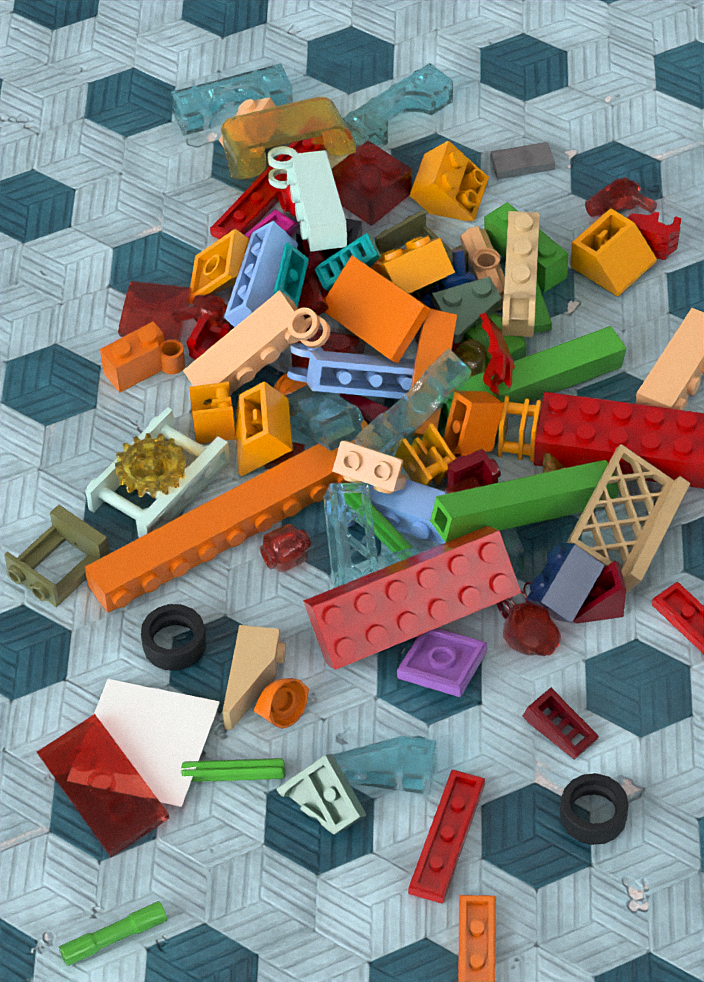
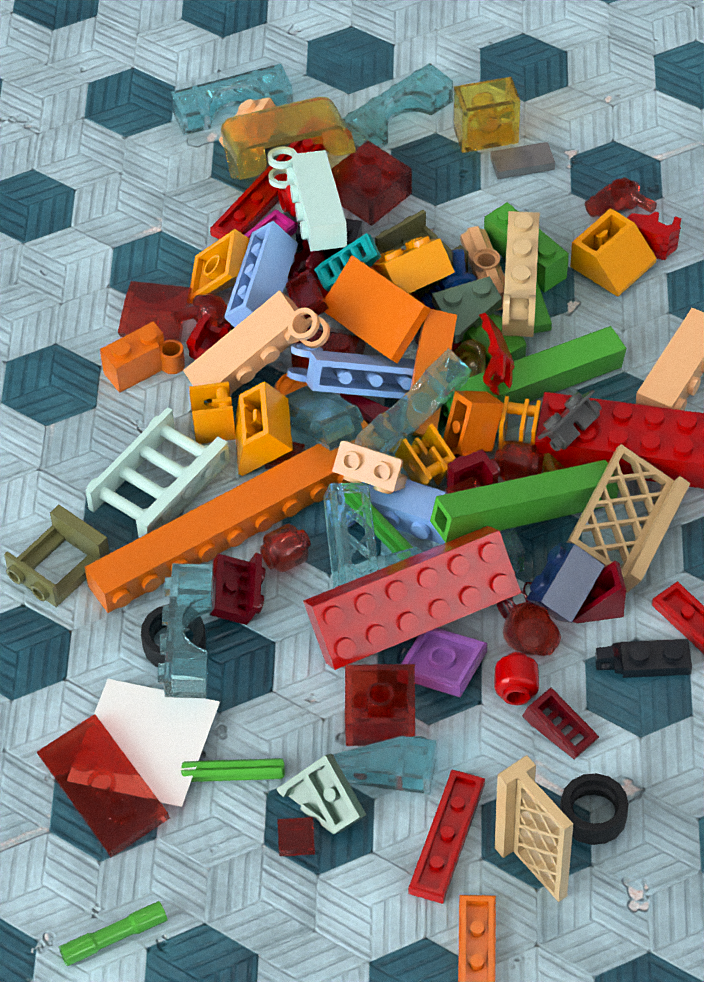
(150, 465): clear yellow gear -> none
(185, 663): none -> clear light blue arch
(237, 588): none -> dark red bracket
(252, 669): tan slope -> none
(283, 702): orange hat -> none
(291, 273): teal slope -> none
(296, 836): none -> clear red tile
(379, 702): none -> clear red brick
(449, 184): light orange slope -> none
(486, 114): none -> clear yellow brick
(516, 678): none -> red head
(518, 460): none -> clear red head
(533, 827): none -> tan fence
(561, 428): none -> dark grey hinge
(646, 658): none -> black hinge

